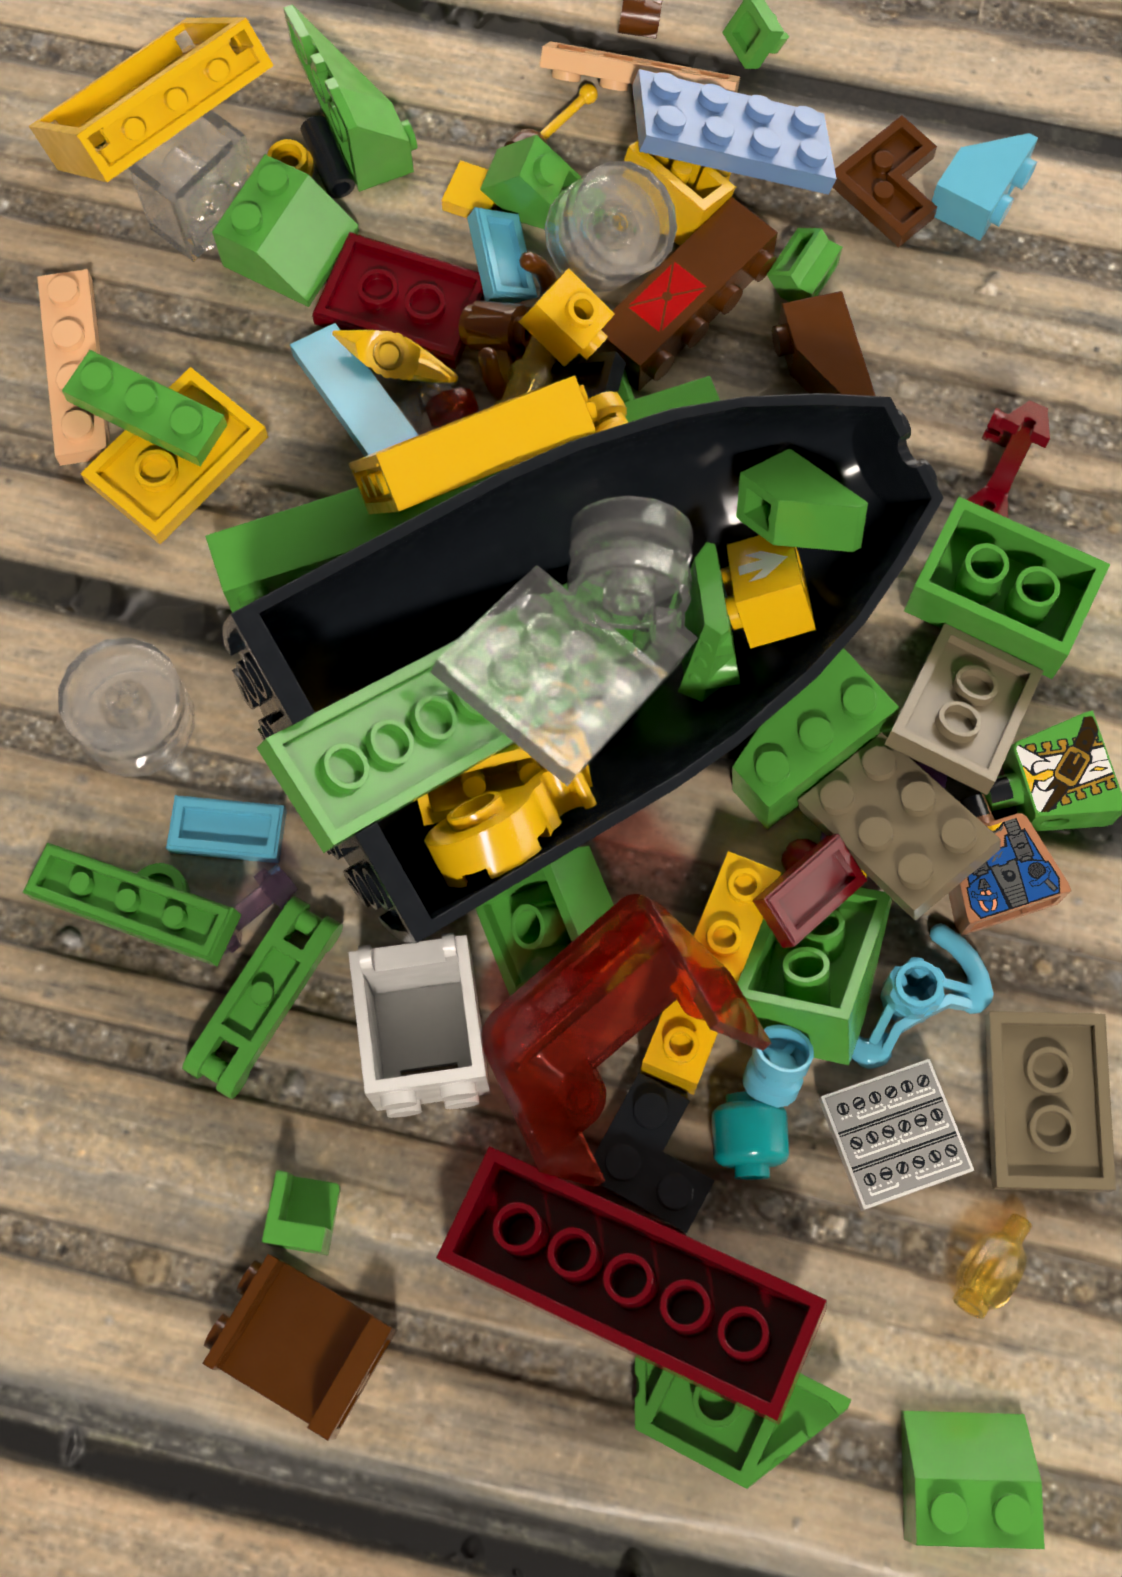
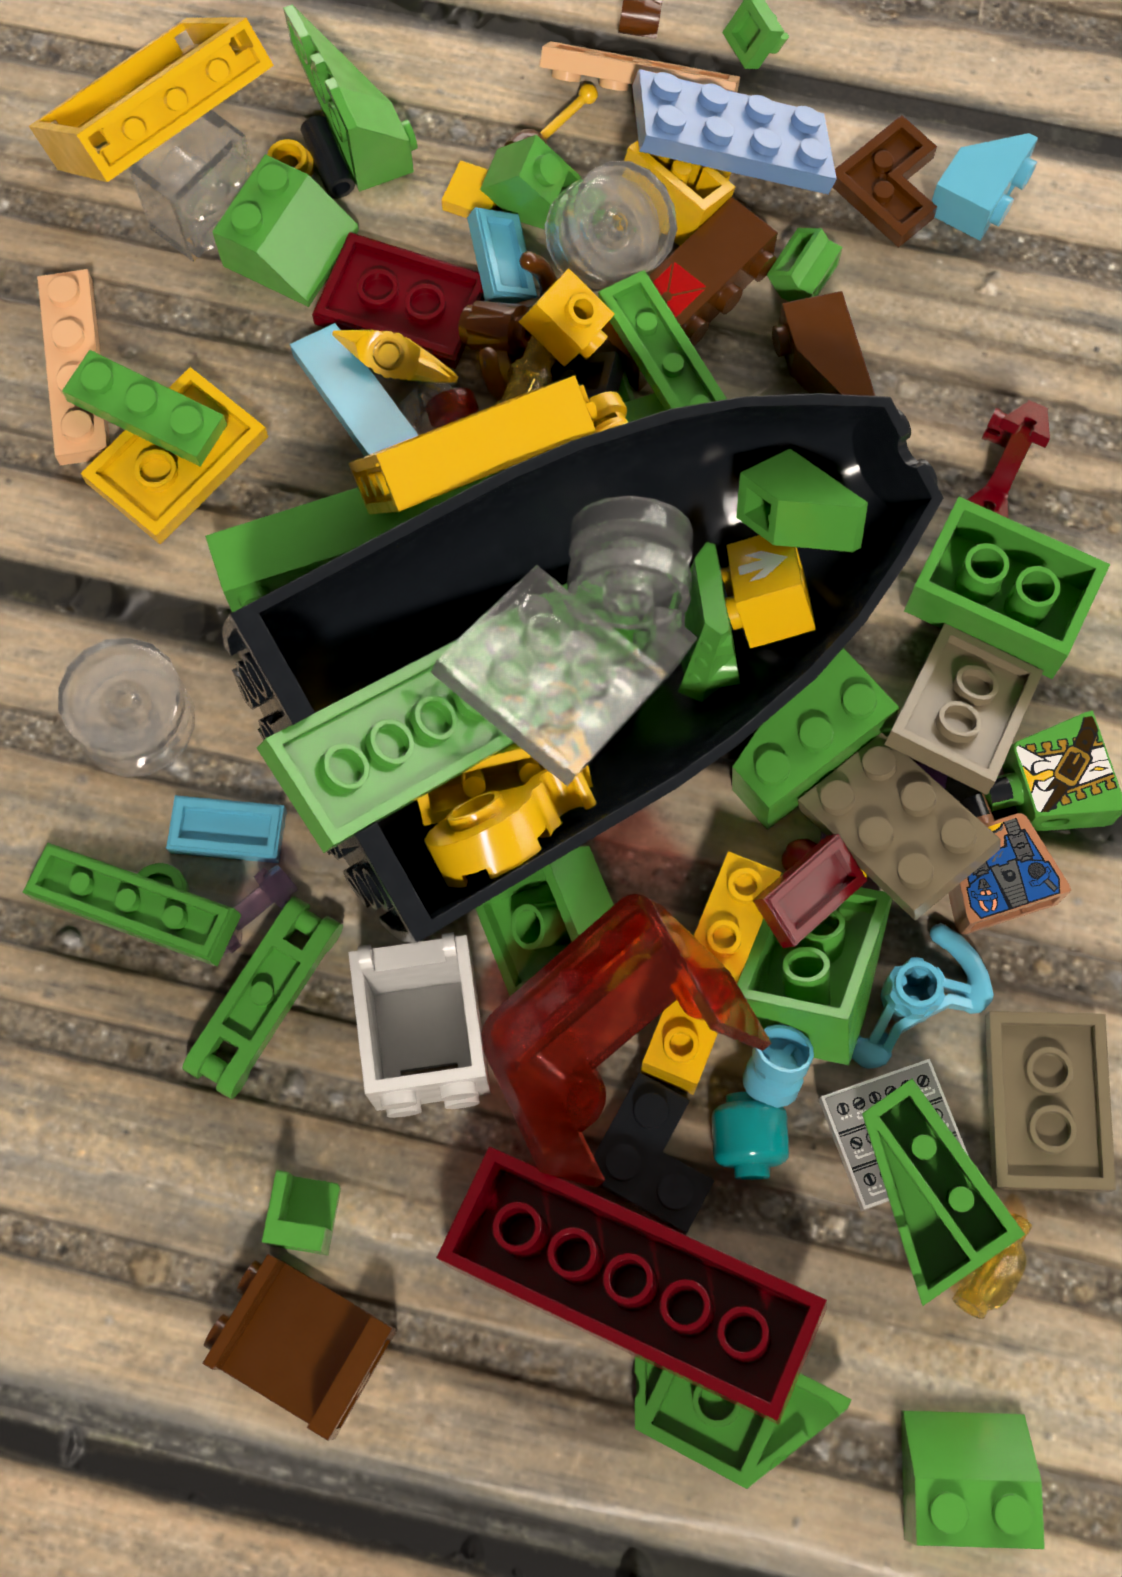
(659, 343): none -> bright green plate
(936, 1193): none -> bright green wedge

